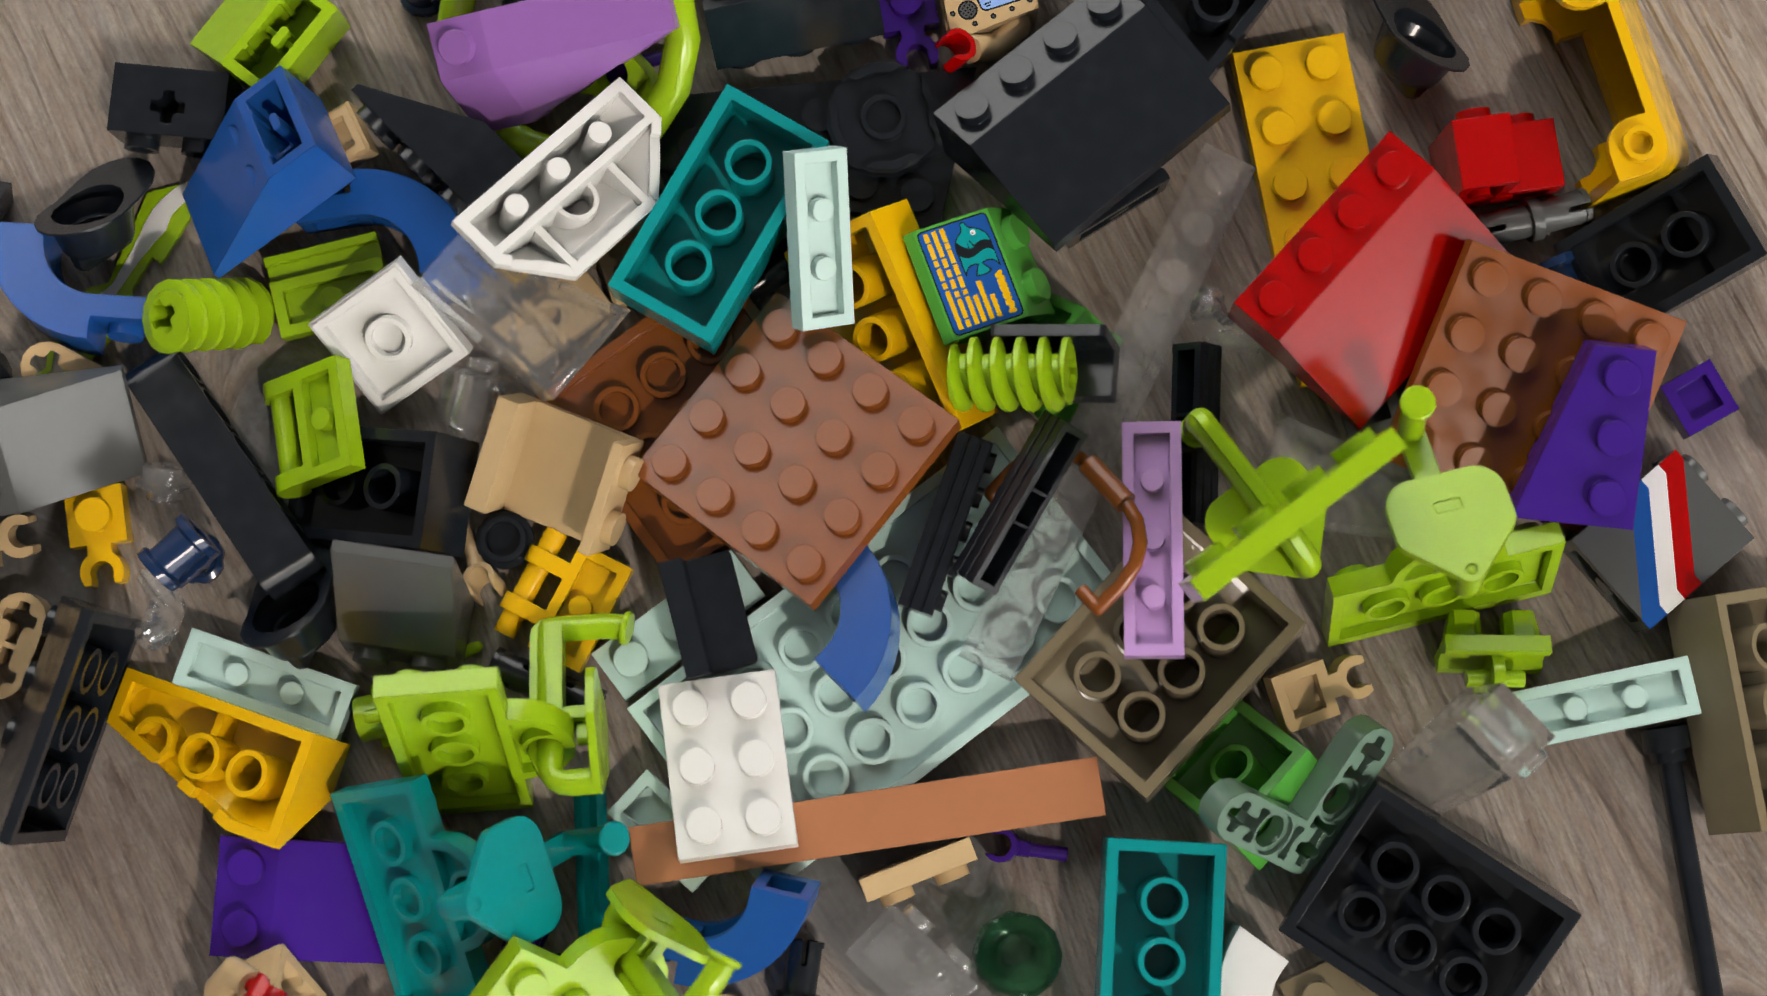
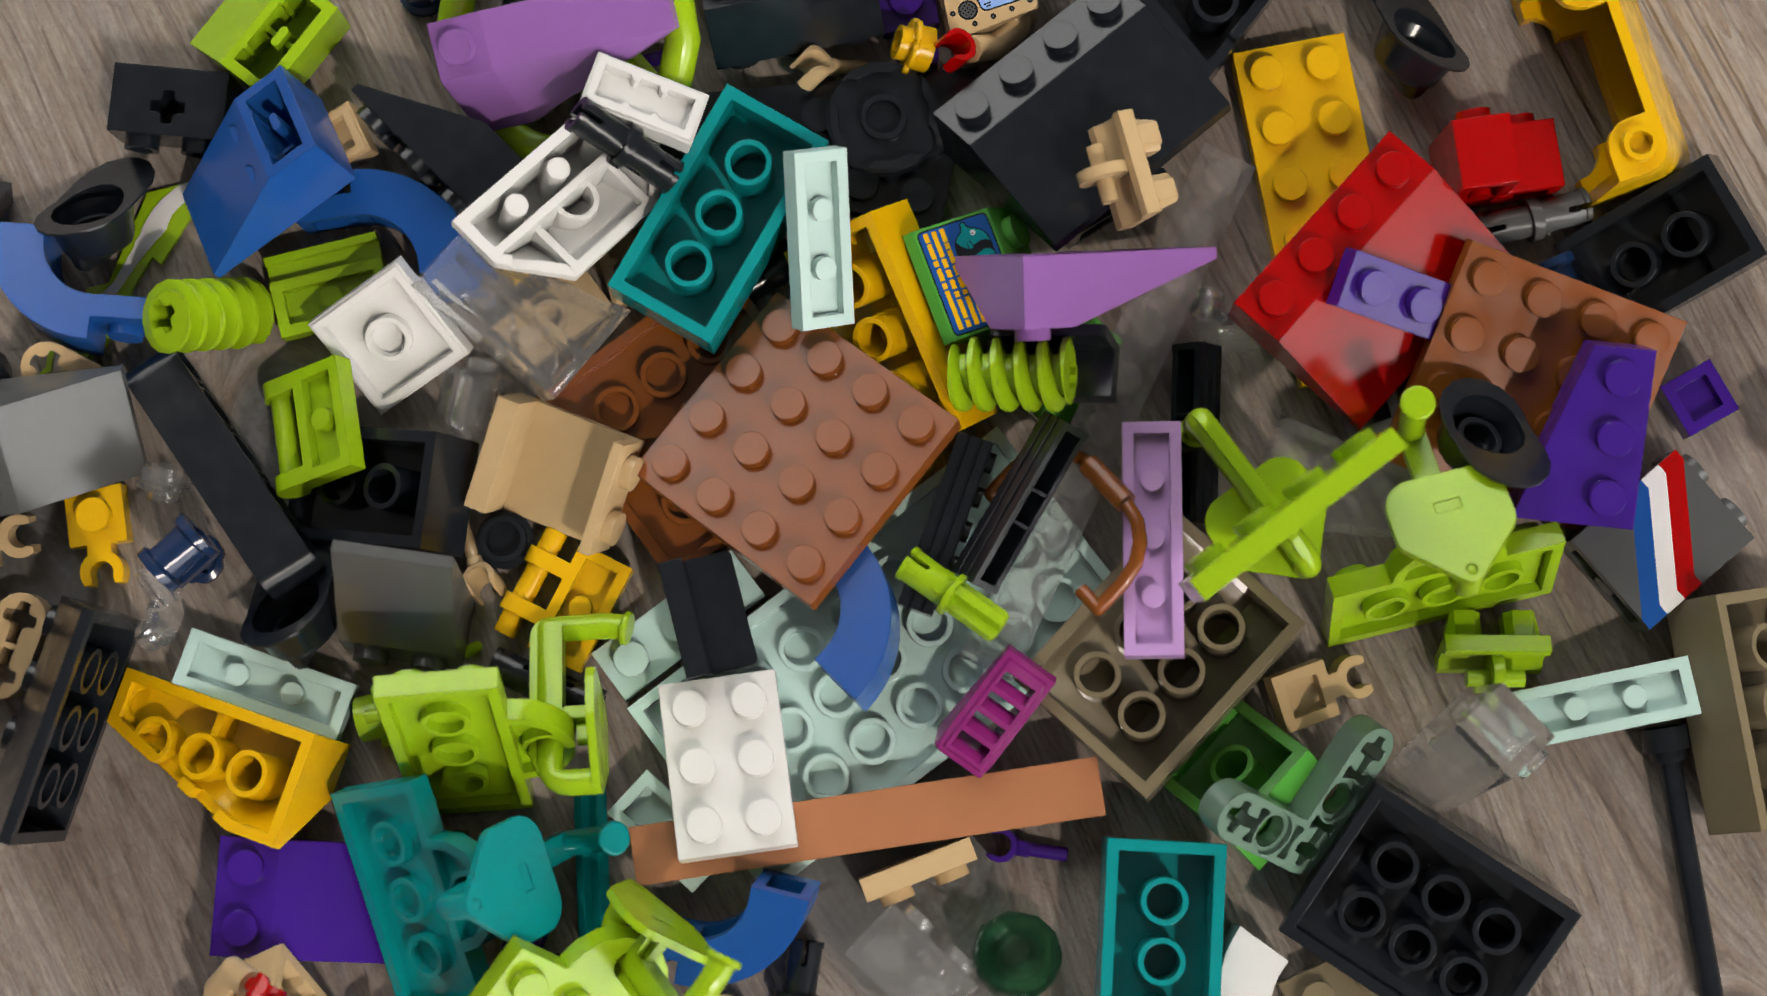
(624, 145): none -> black pin
(656, 104): none -> white plate
(817, 65): none -> tan hand
(914, 46): none -> yellow plate
(952, 594): none -> lime axle
(972, 741): none -> magenta slope
(1068, 287): none -> medium lavender wedge
(1123, 172): none -> tan hips
(1388, 293): none -> plate
(1489, 432): none -> black piece

